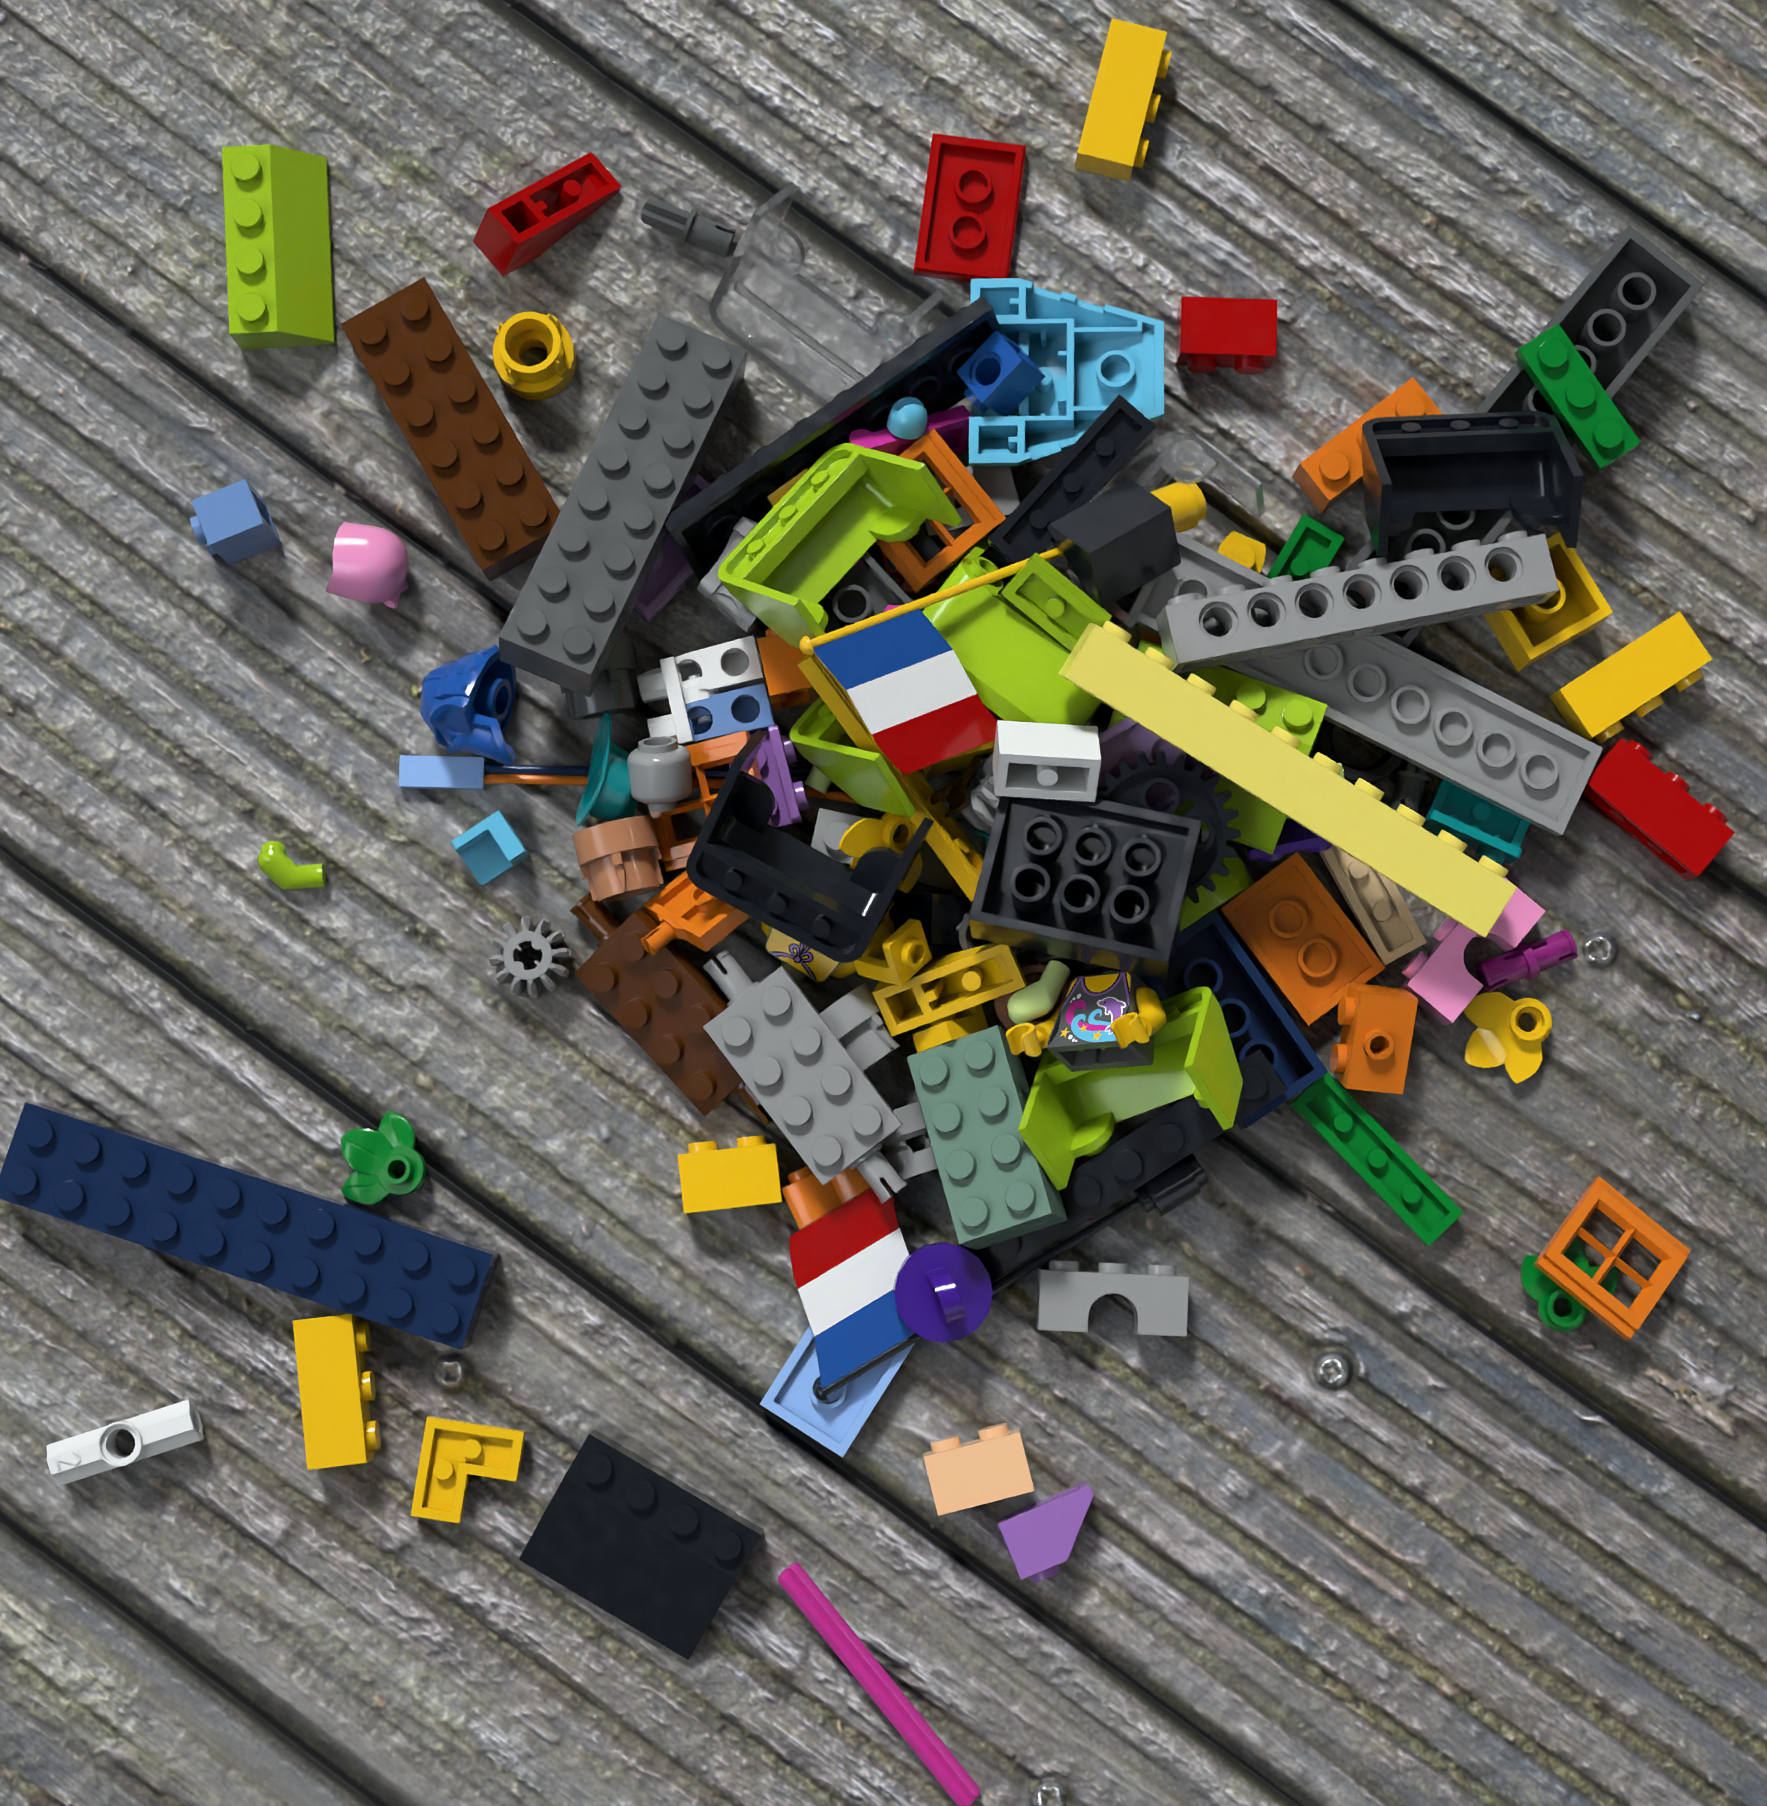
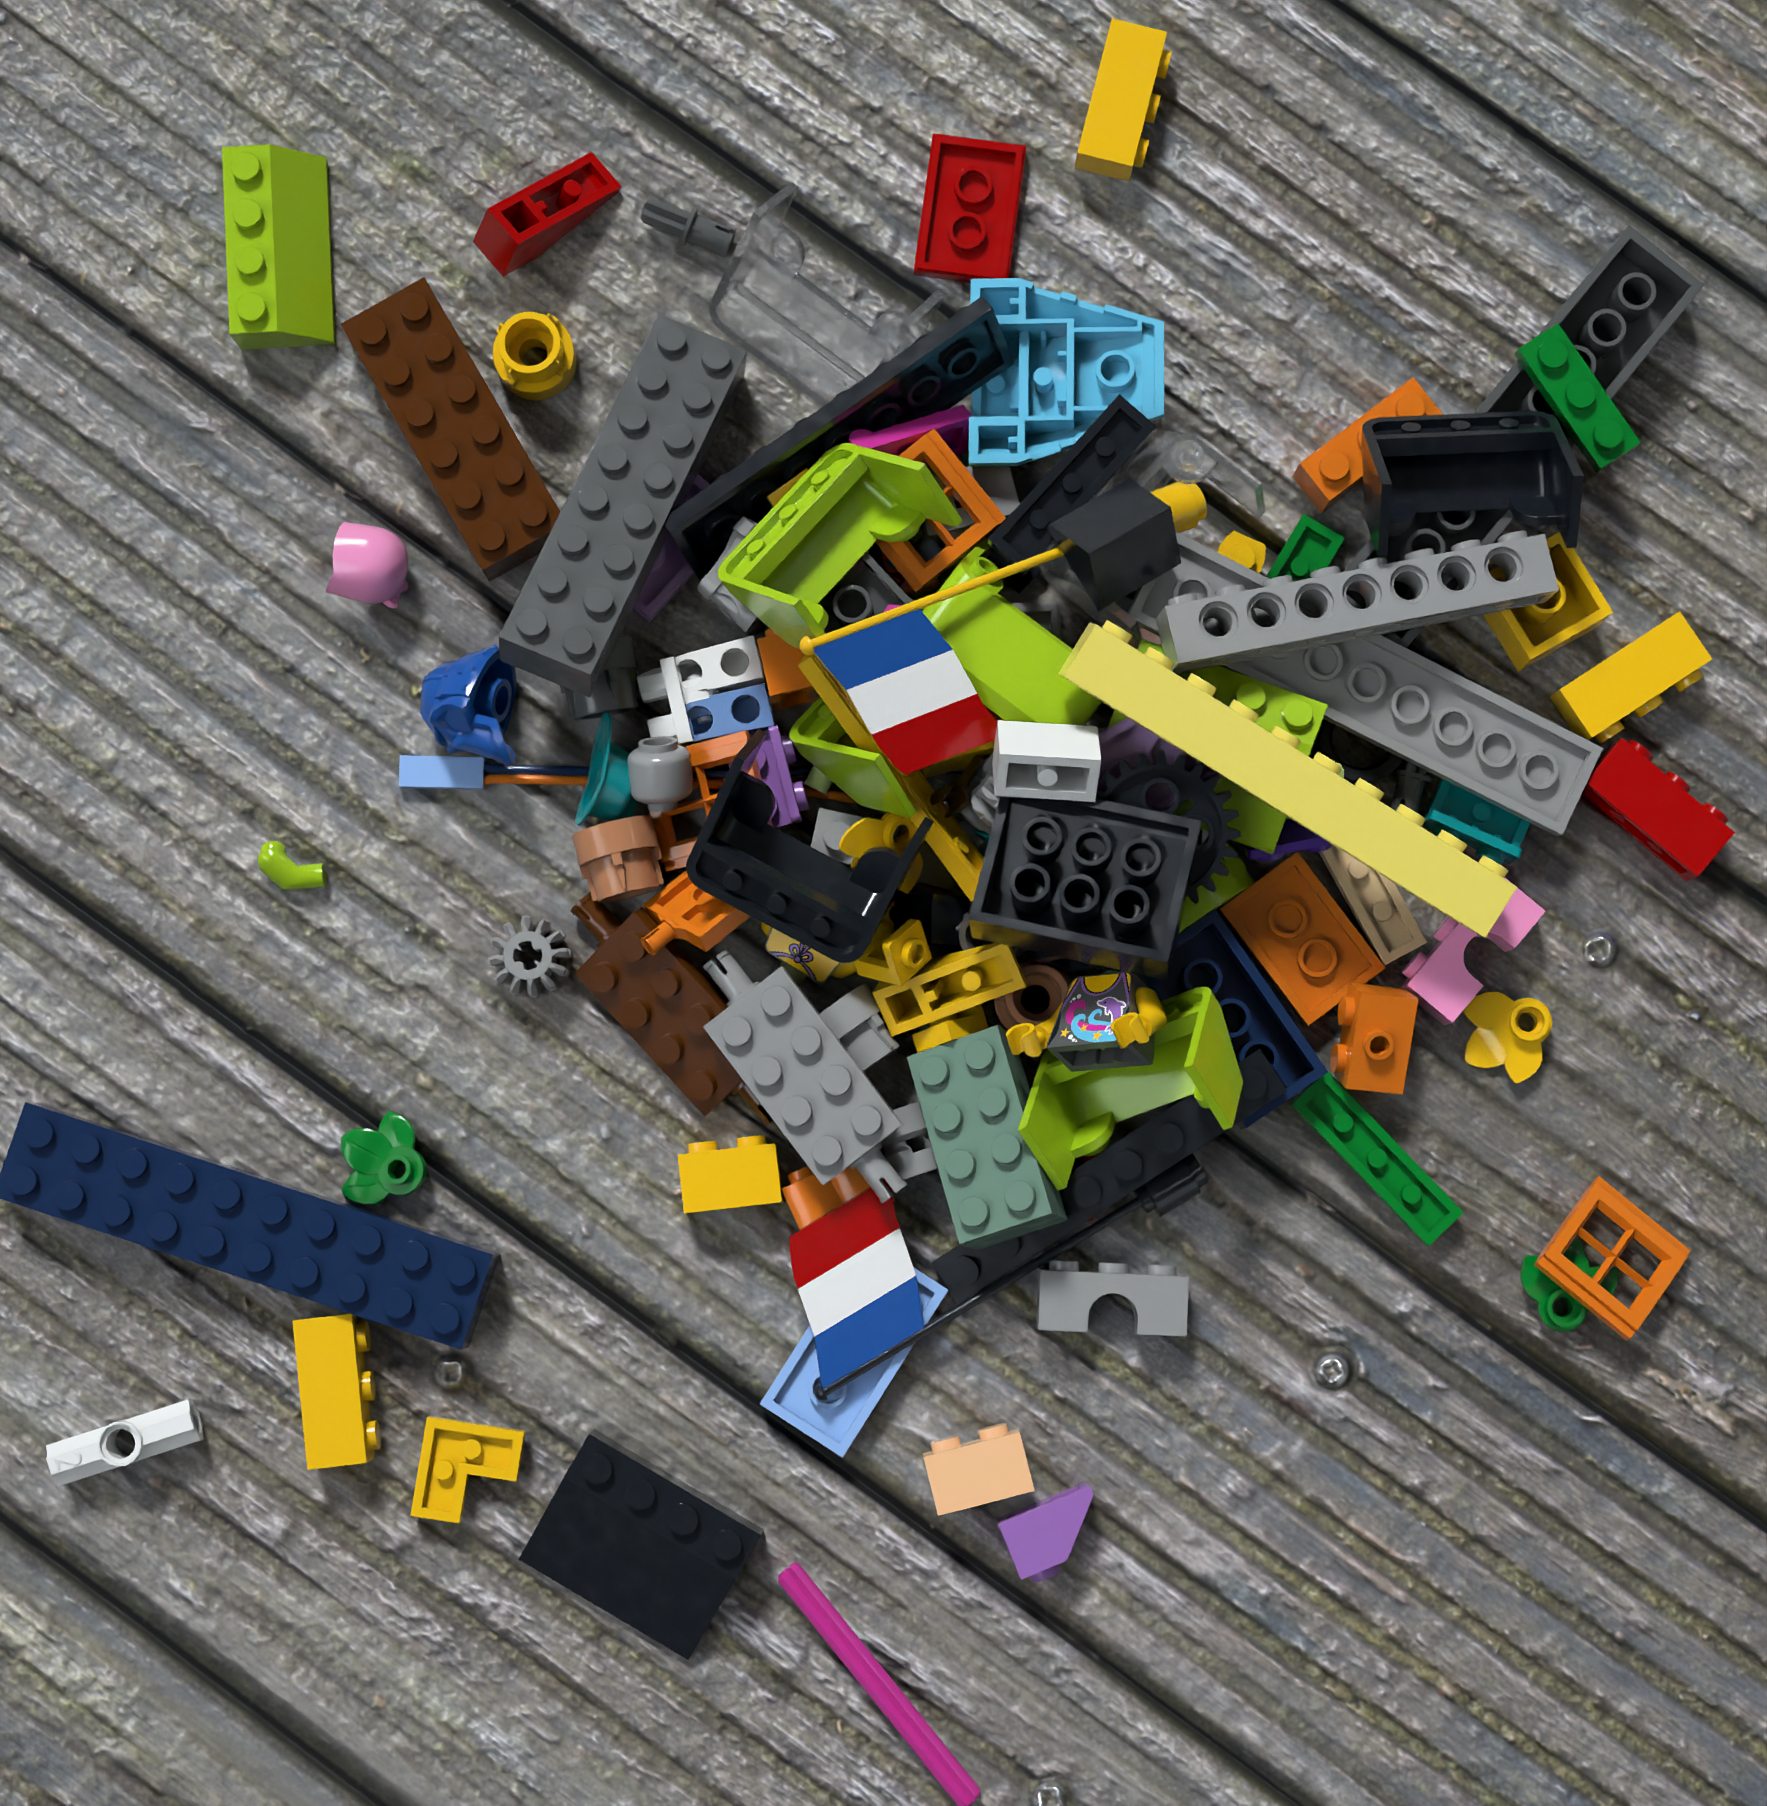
(234, 522): medium blue brick -> none
(490, 848): medium azure panel -> none
(907, 418): medium azure hinge -> none
(942, 1292): dark purple tile -> none
(1015, 370): blue brick -> none
(1040, 996): yellowish green arm -> none
(1053, 601): lime plate -> none
(1226, 334): red brick -> none
(1526, 960): magenta pin -> none

